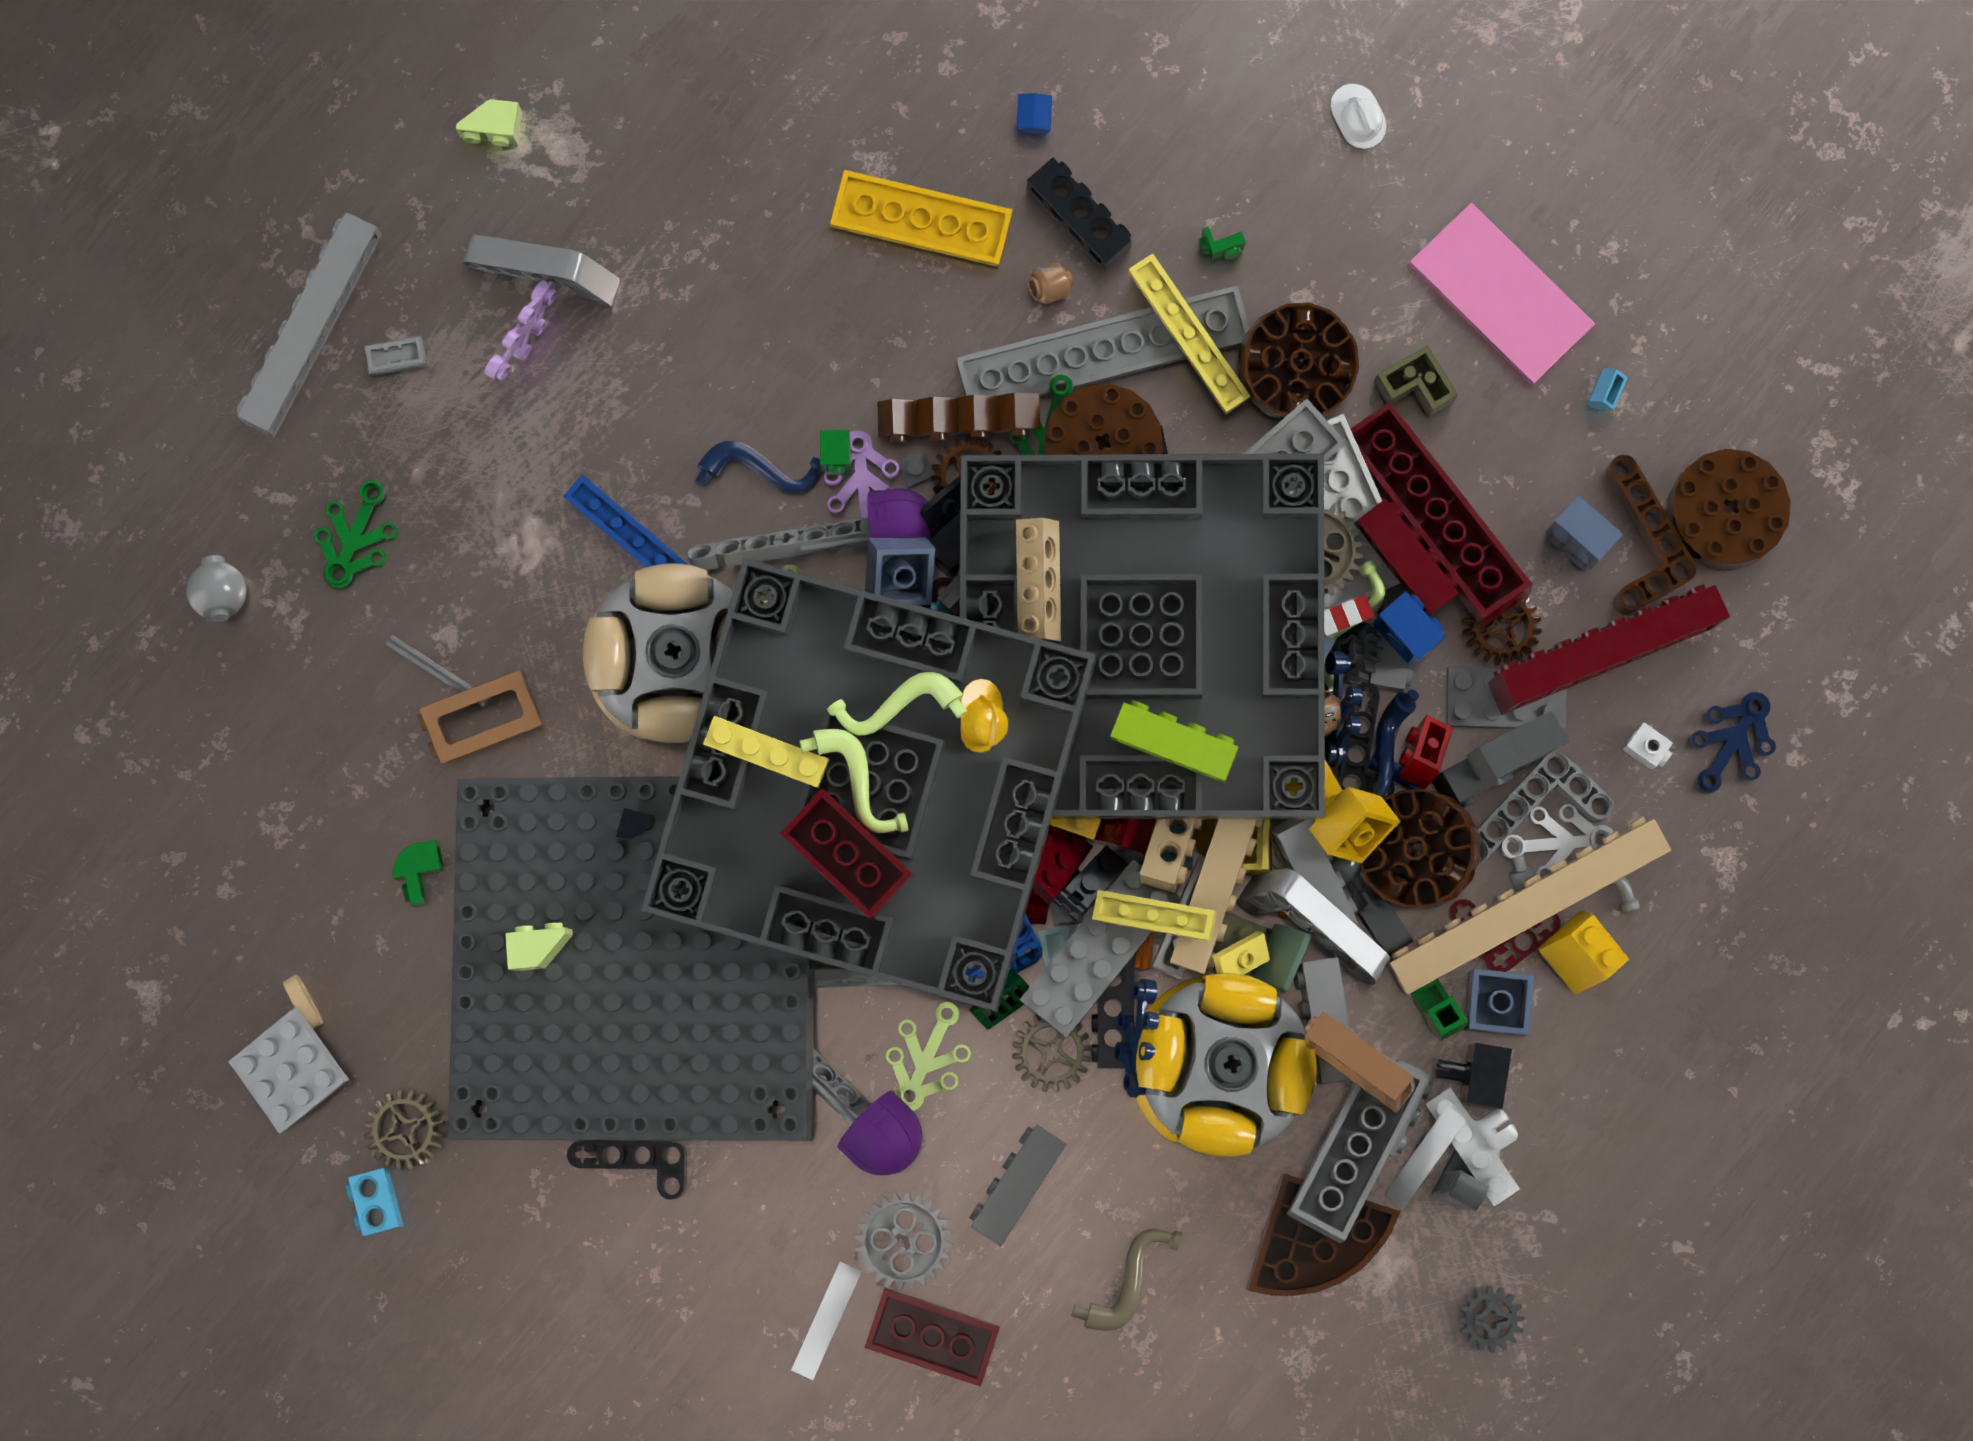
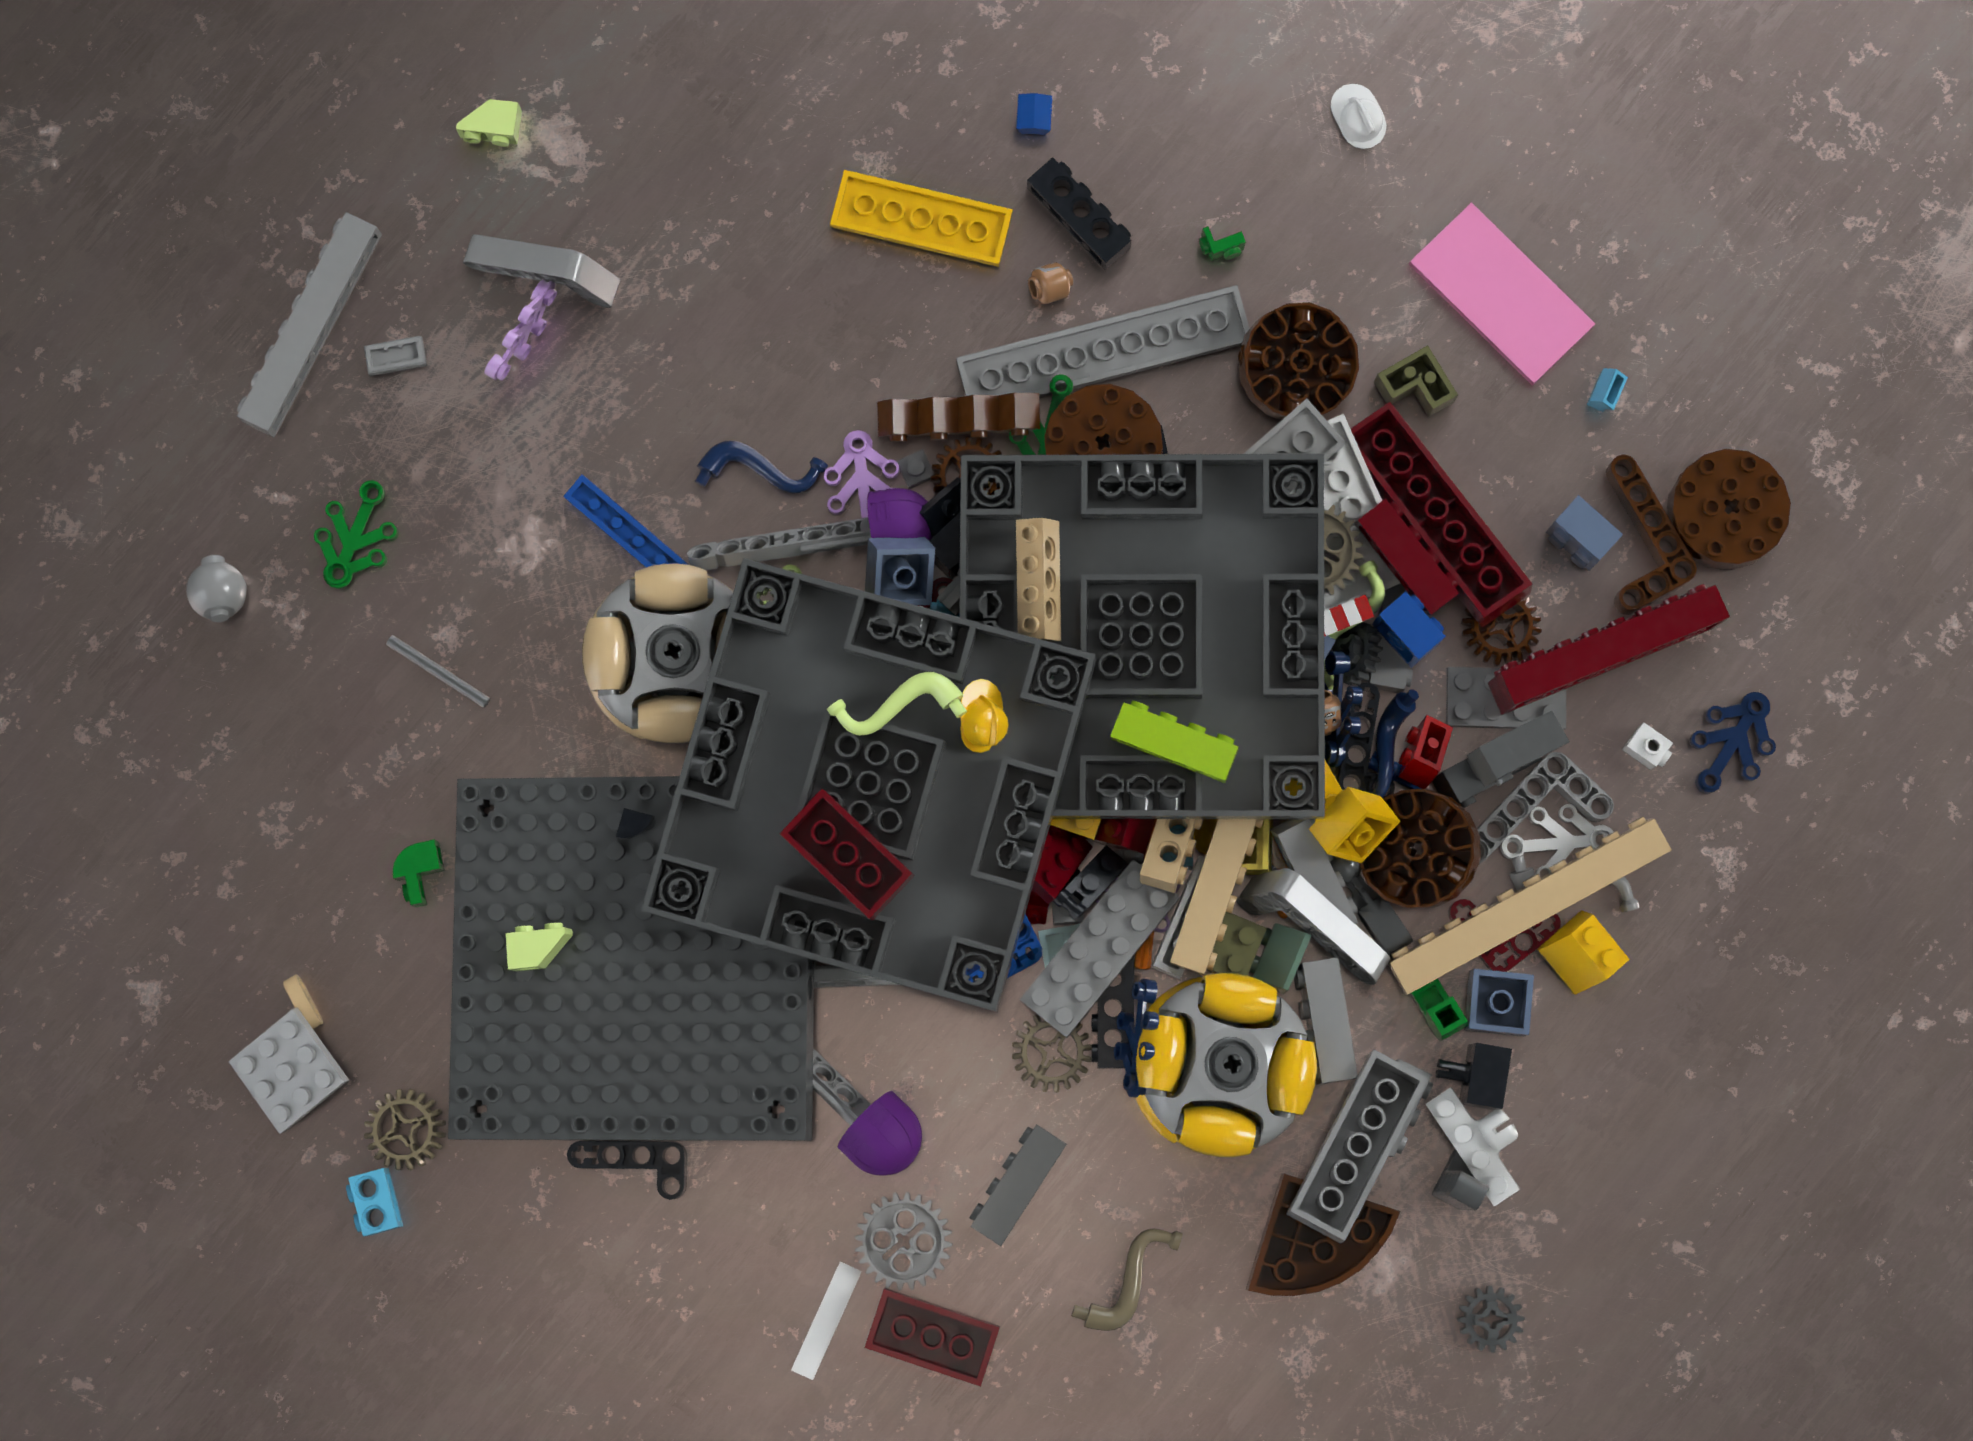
(431, 712): medium nougat piece -> none
(766, 751): light yellow plate -> none
(835, 451): green brick -> none
(846, 743): yellowish green animal -> none
(925, 1060): yellowish green plant -> none
(1006, 1006): dark green slope -> none
(1154, 915): light yellow plate -> none
(1189, 333): light yellow plate -> none
(1243, 955): light yellow plate -> none
(1359, 1061): medium nougat piece -> none
(1425, 1157): white sticker -> none

